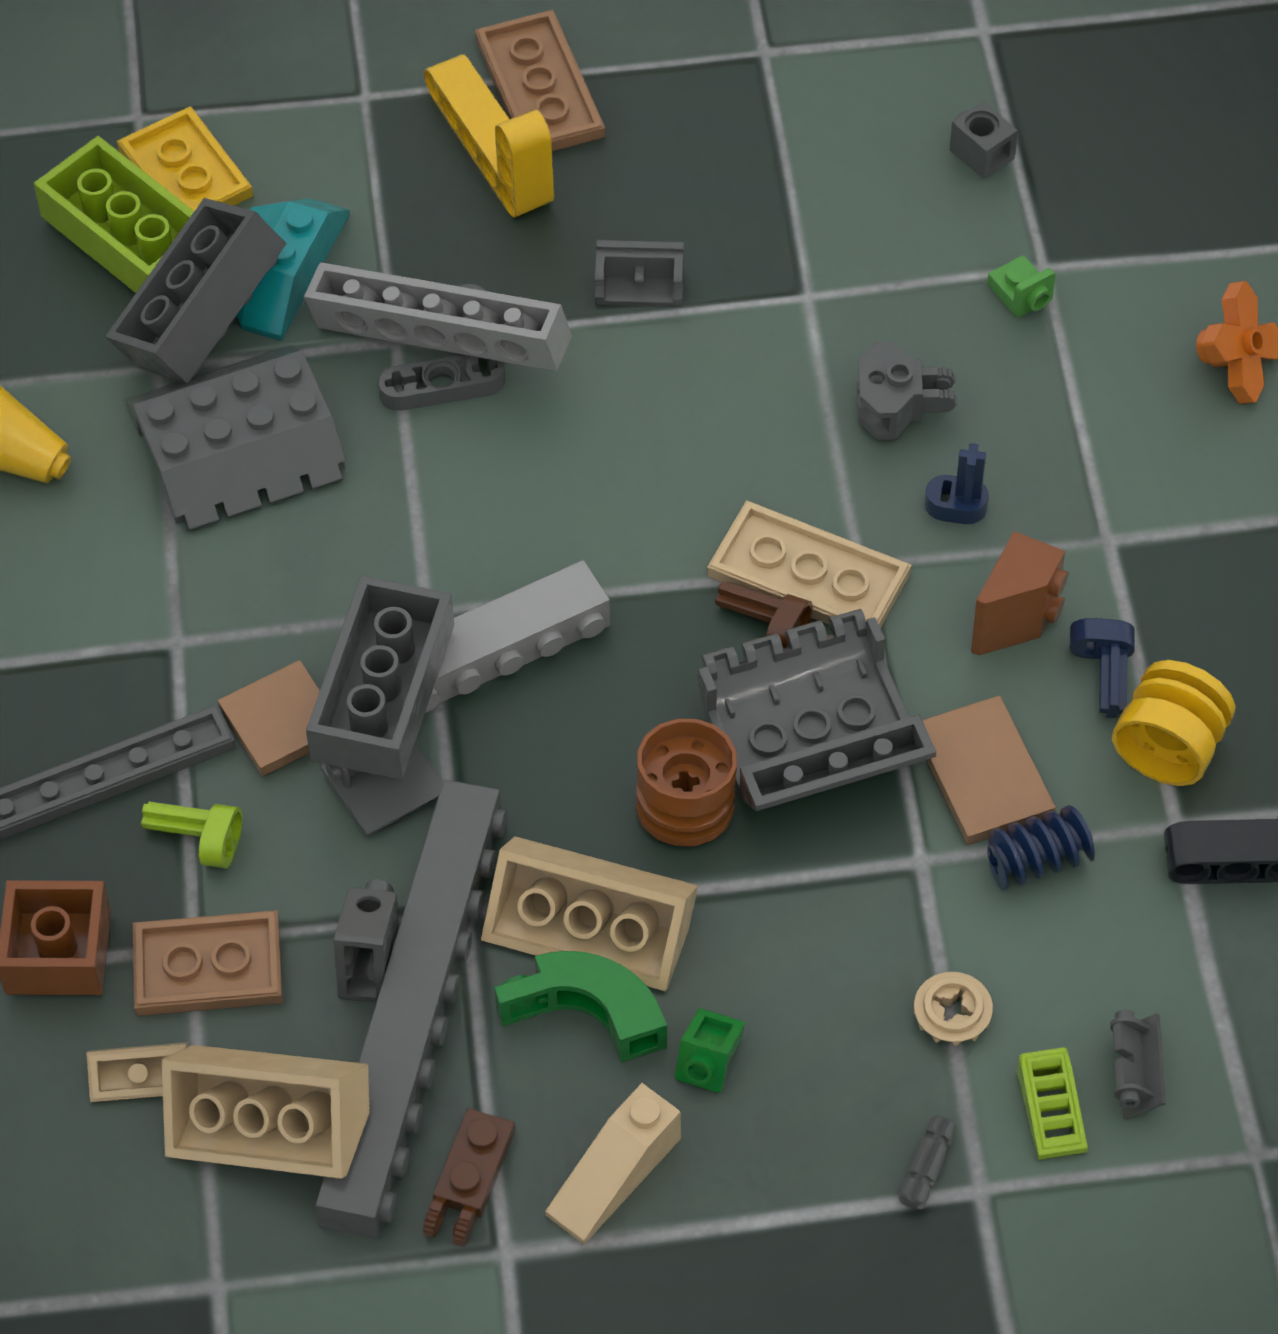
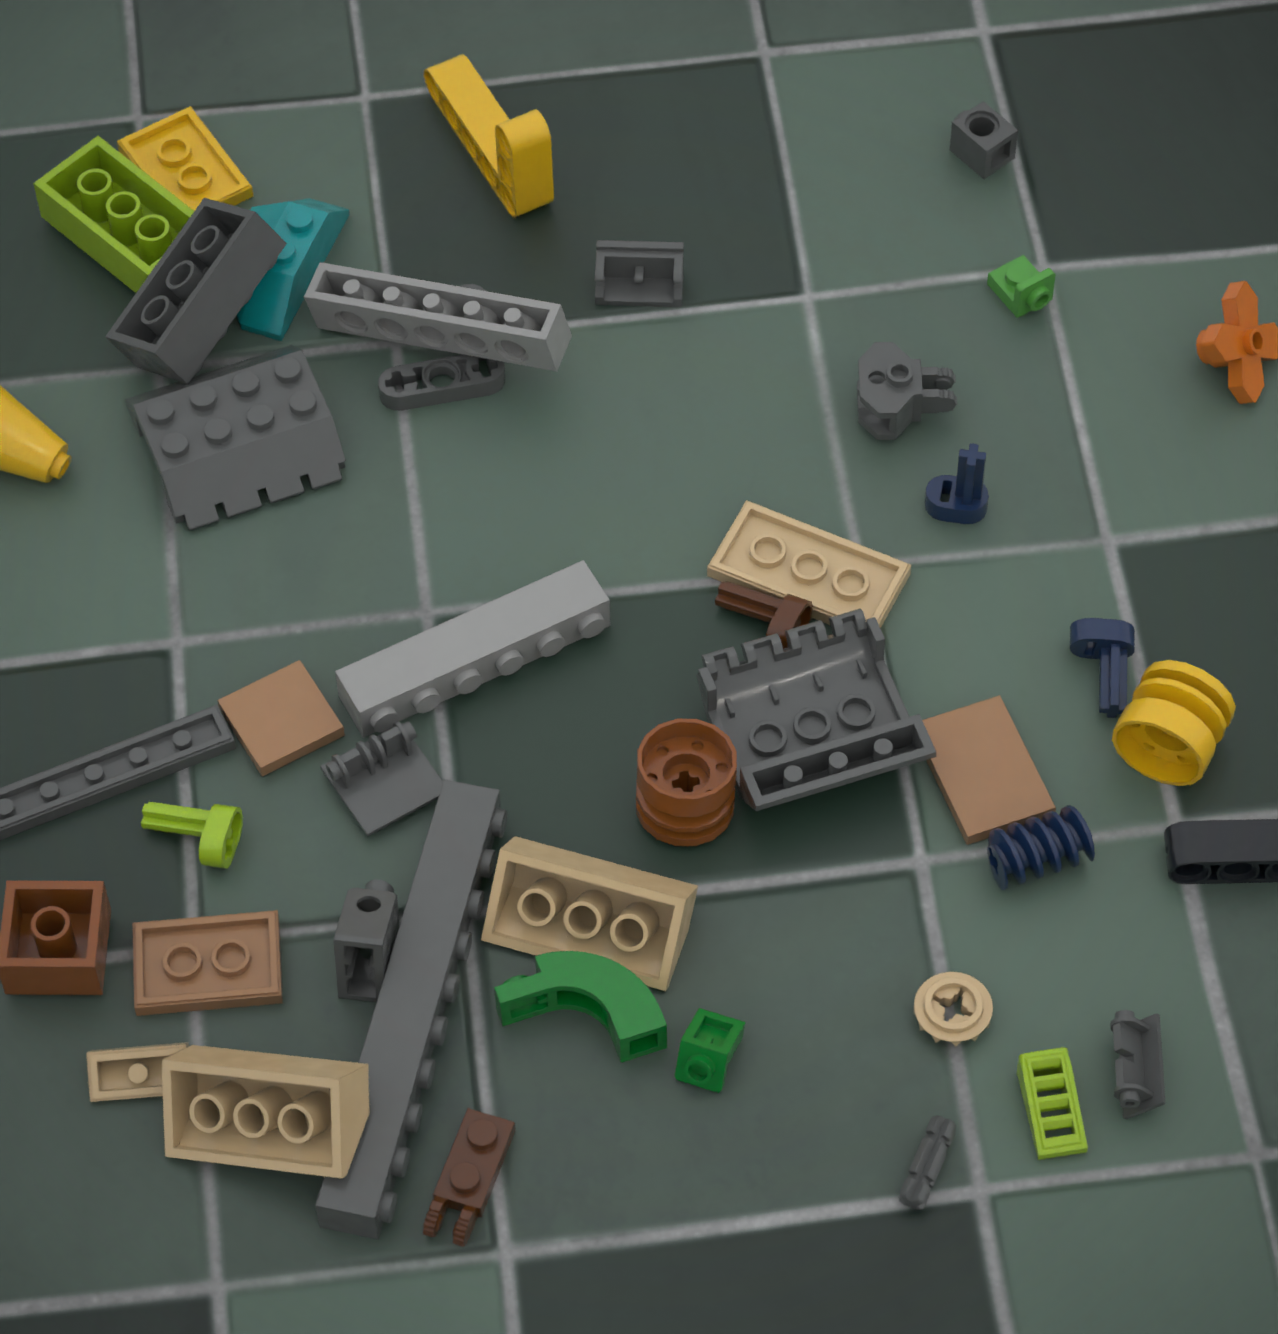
(380, 677): dark grey brick -> none
(538, 71): medium nougat tile -> none
(616, 1162): tan slope -> none
(1019, 595): dark orange slope -> none

